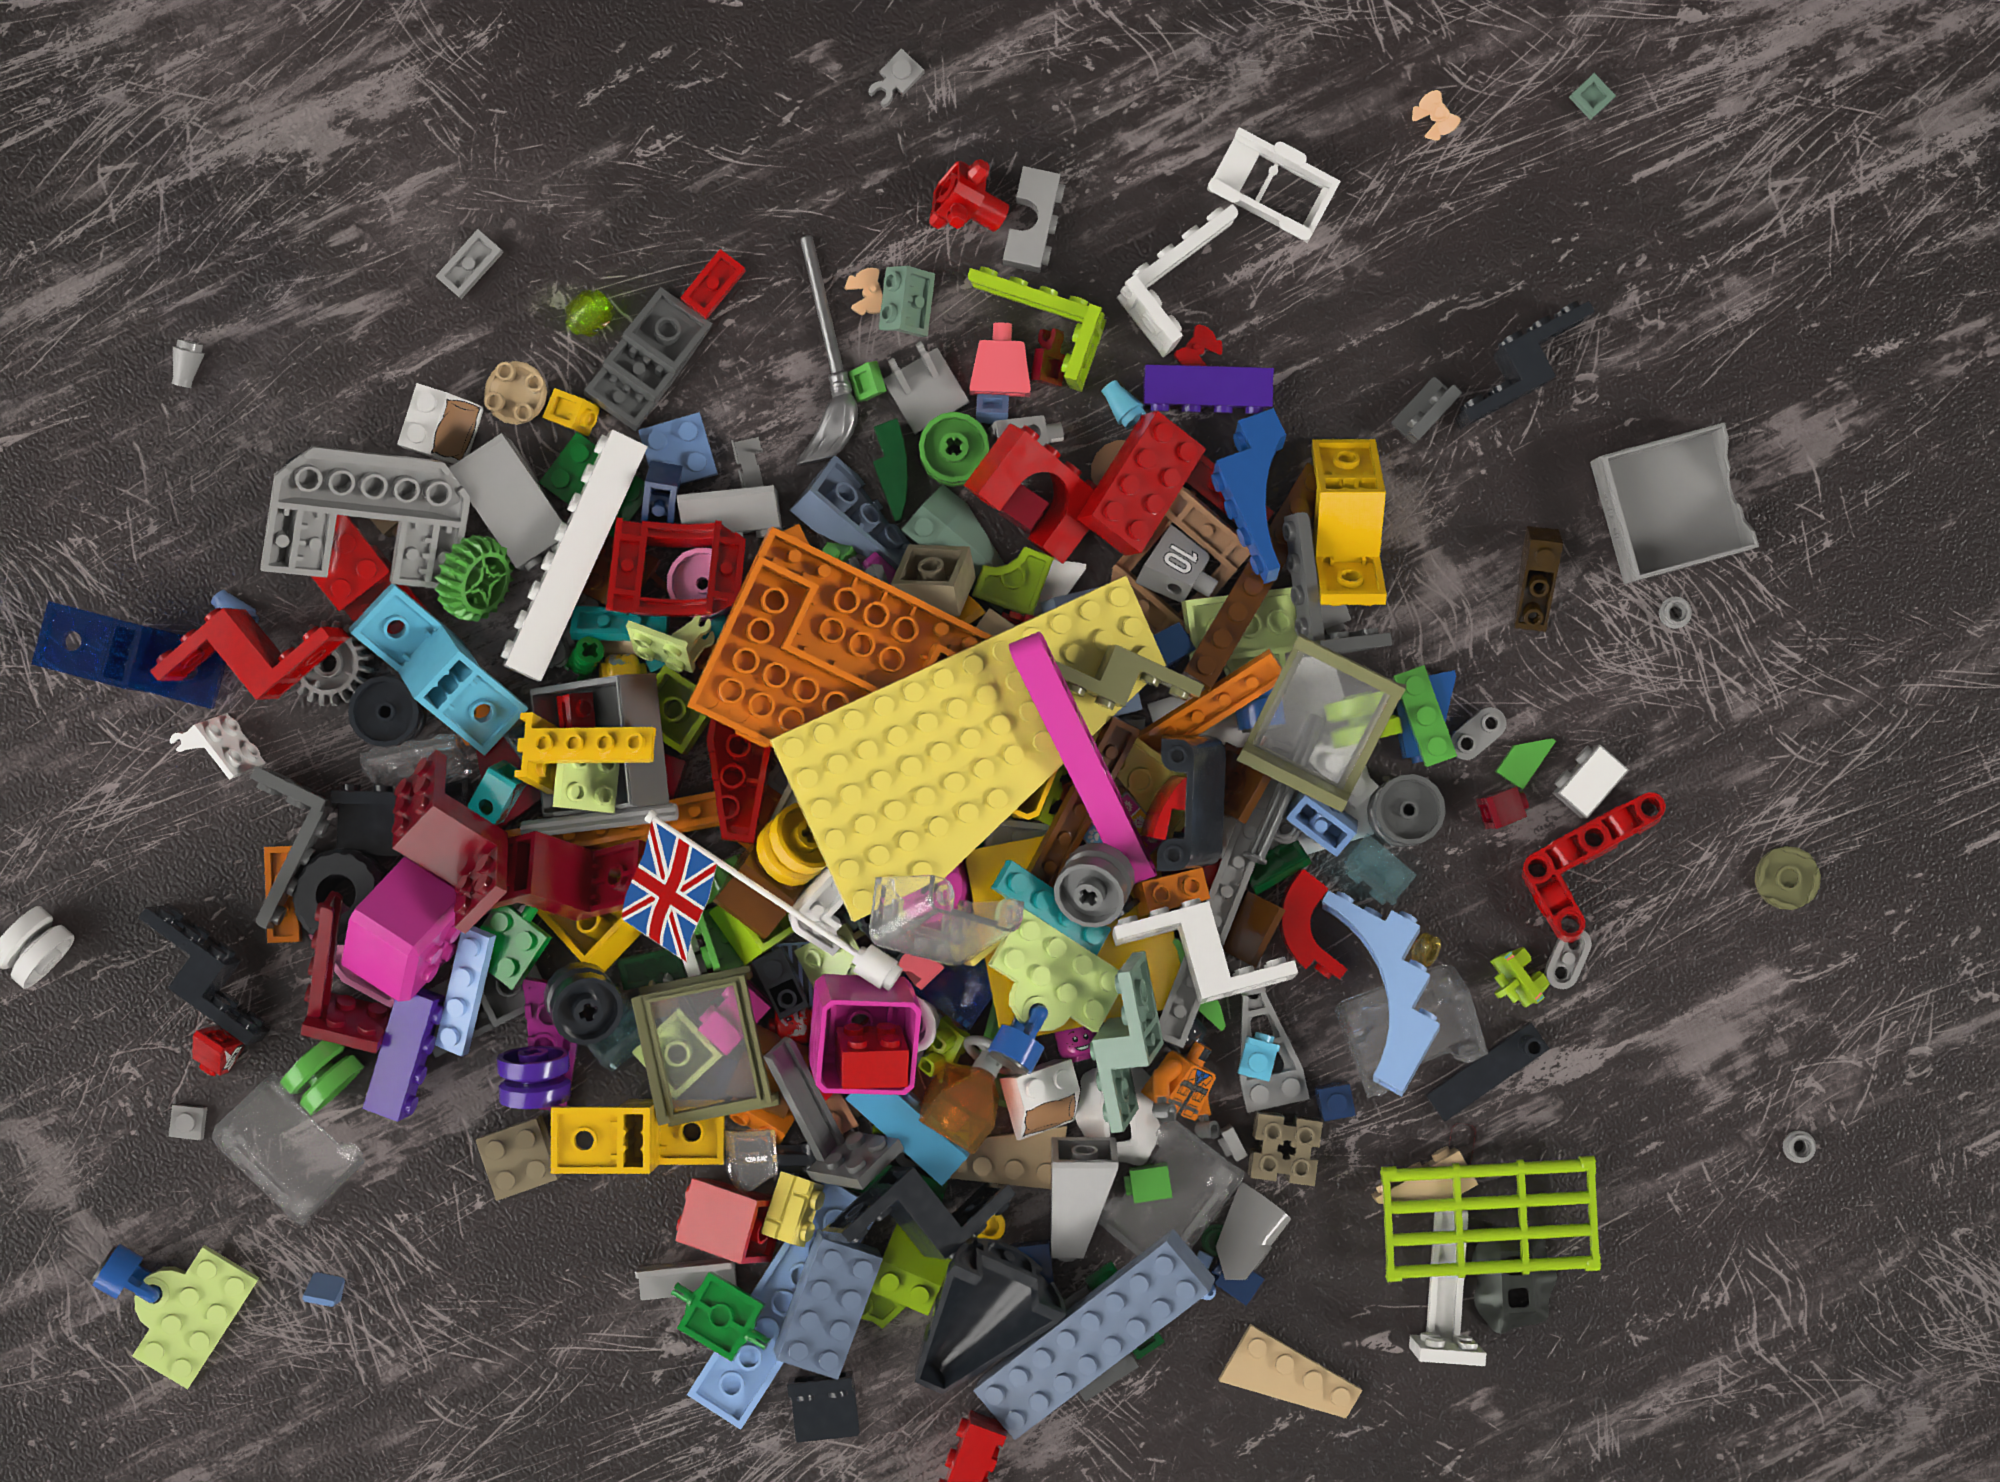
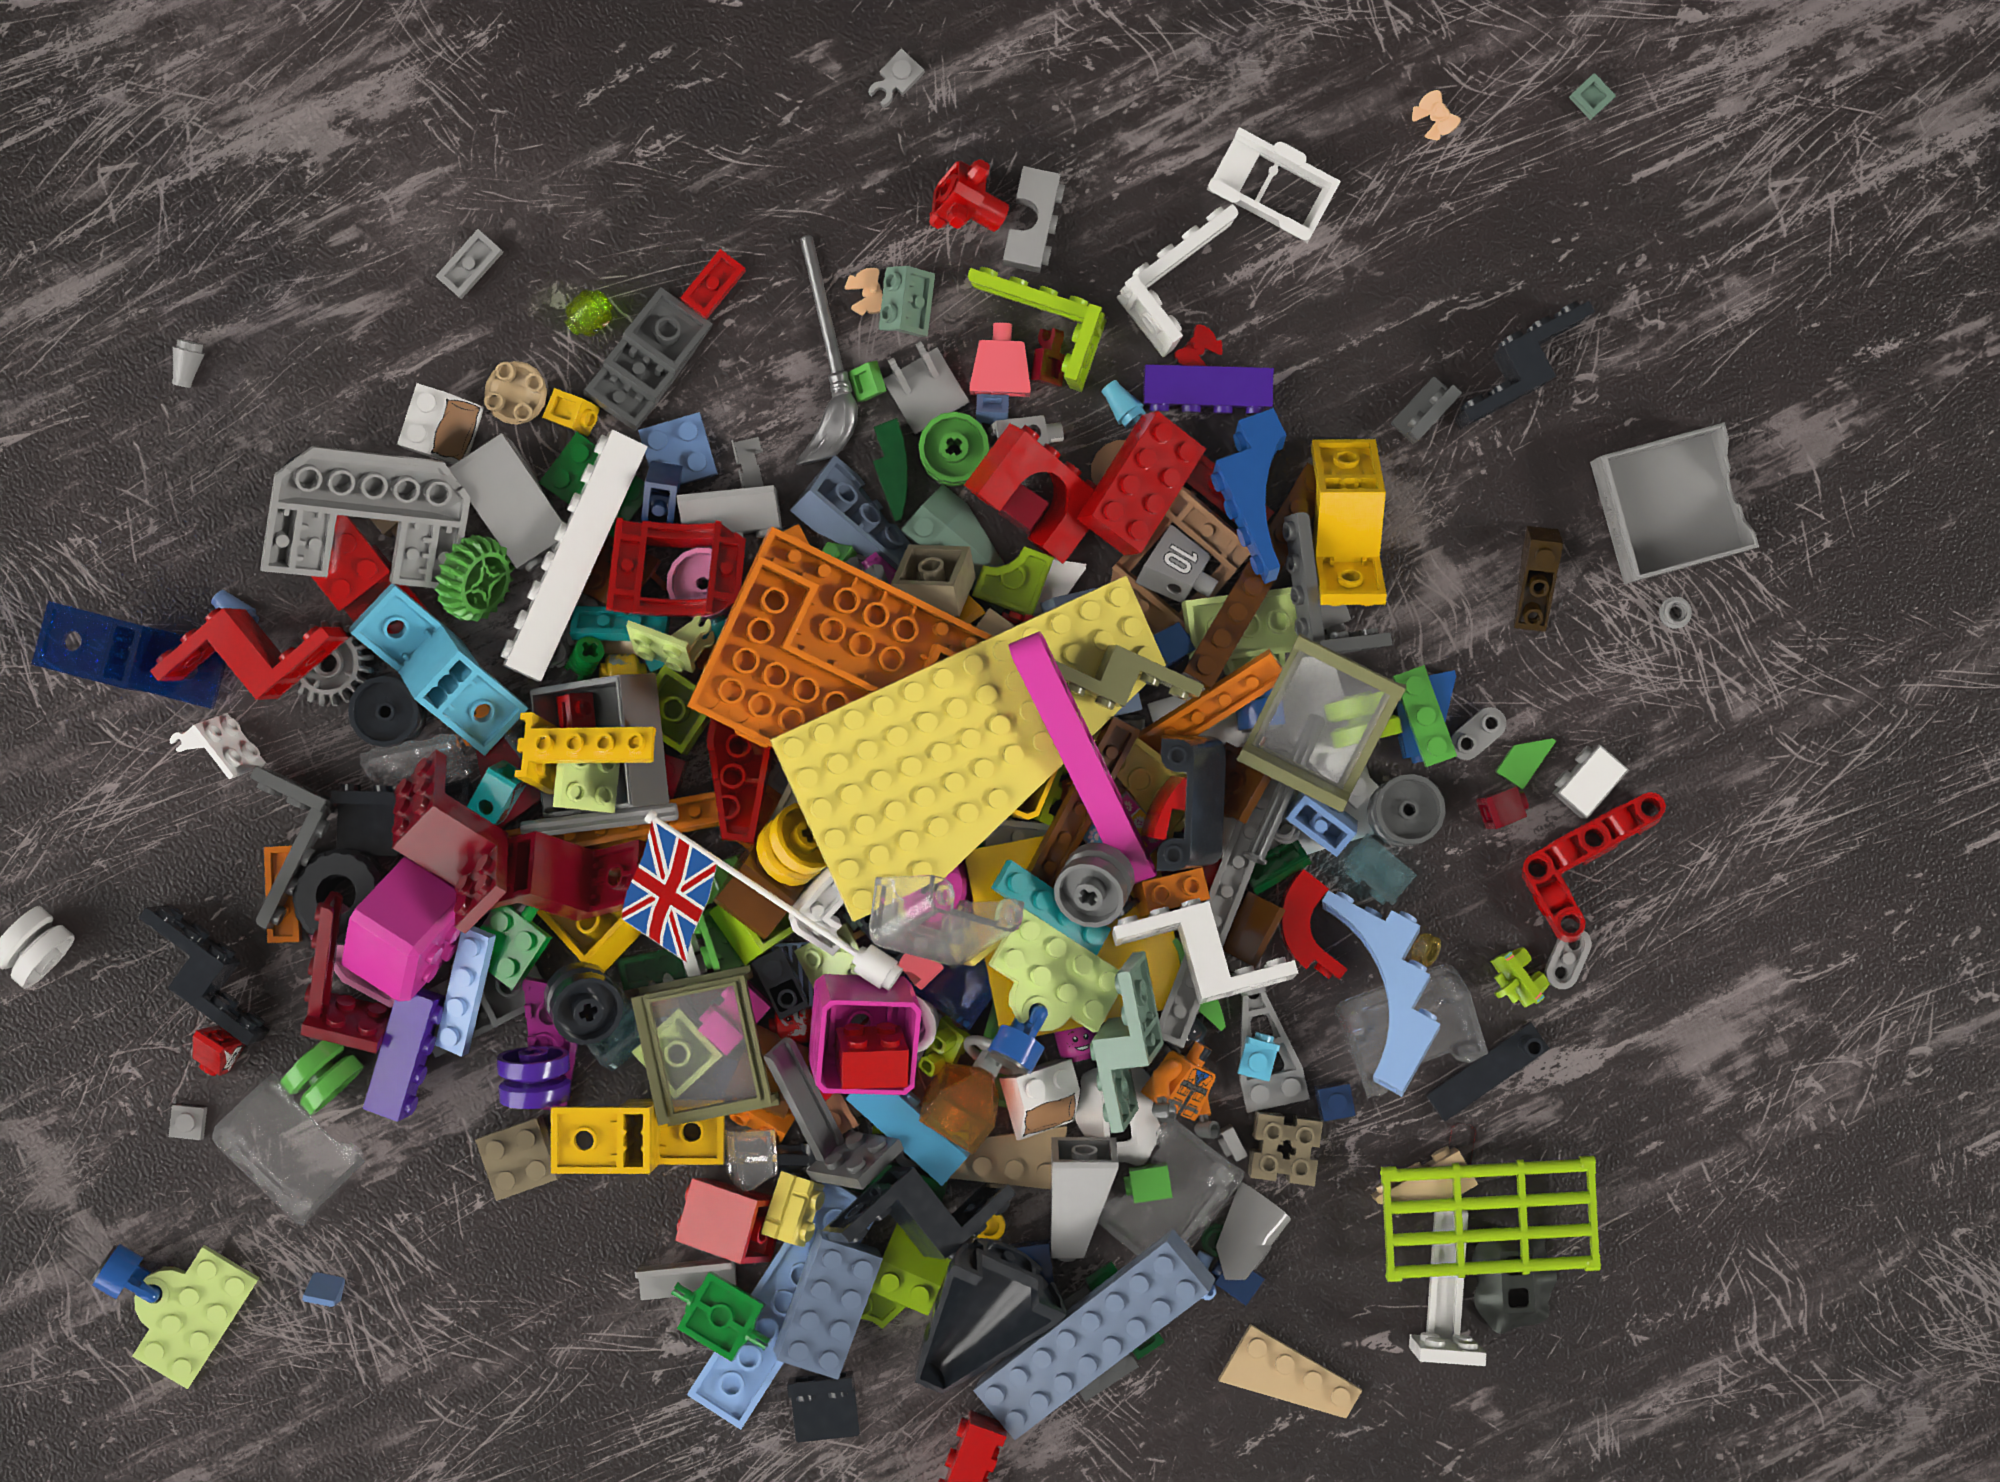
(1787, 878): olive tile -> none
(1806, 1153): light grey plate -> none

